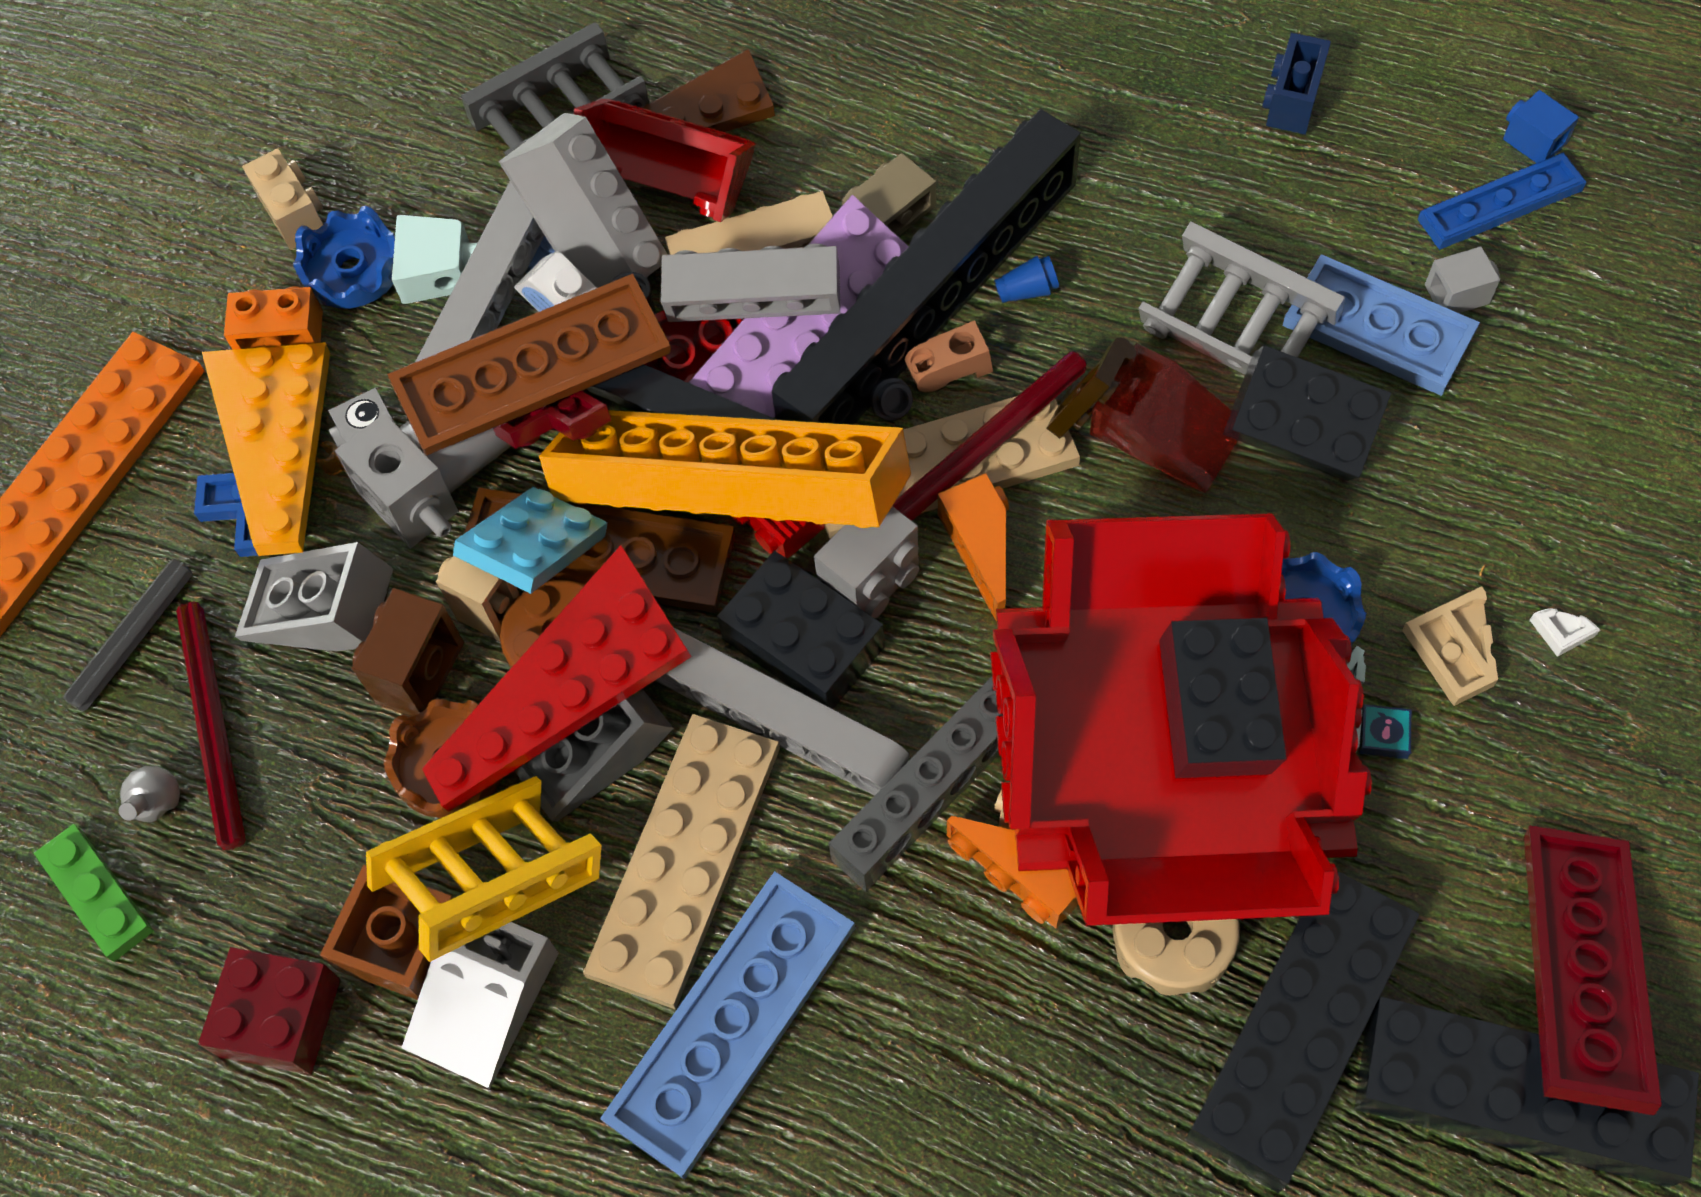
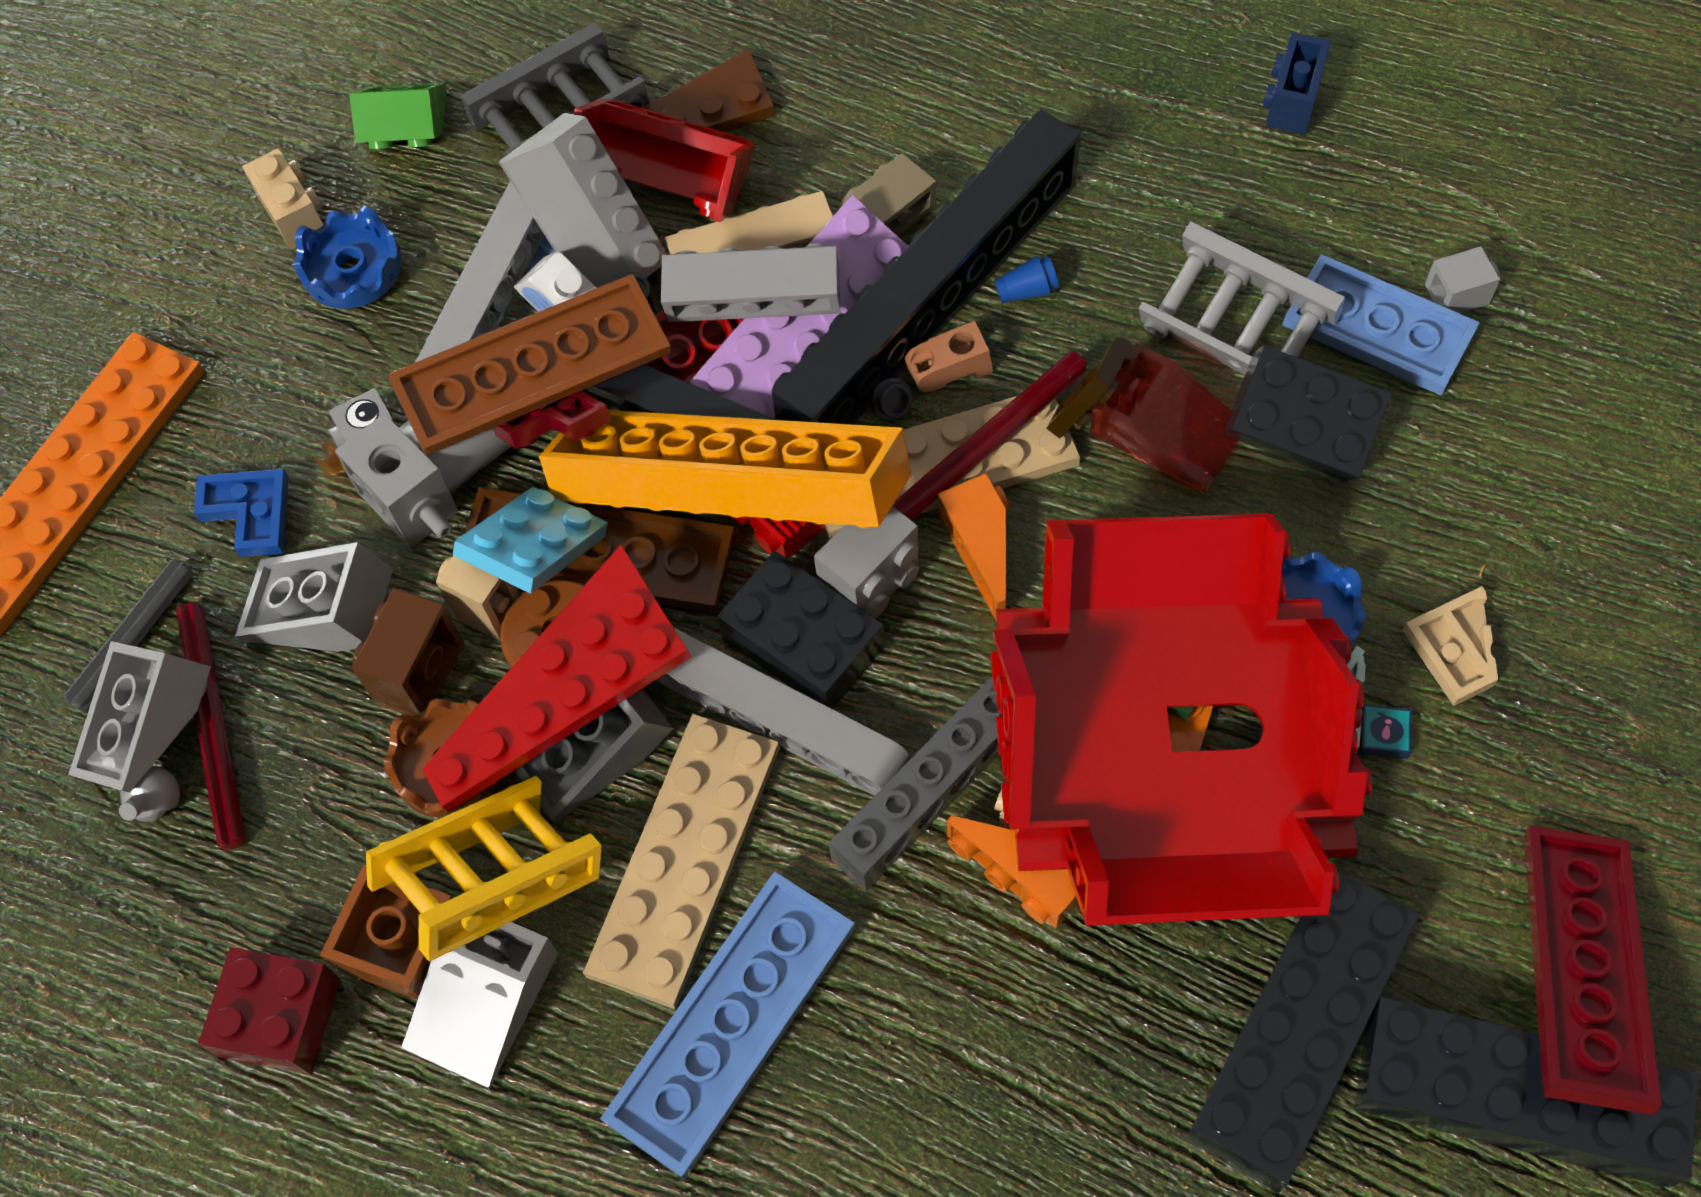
(93, 892): bright green plate -> none
(136, 714): none -> light grey slope
(271, 426): light orange wing -> none
(273, 318): orange brick -> none
(398, 113): none -> bright green slope
(428, 256): light aqua torso -> none
(1173, 964): tan plate -> none
(1222, 698): black brick -> none
(1501, 200): blue tile -> none
(1539, 127): blue brick -> none
(1563, 630): white tile -> none

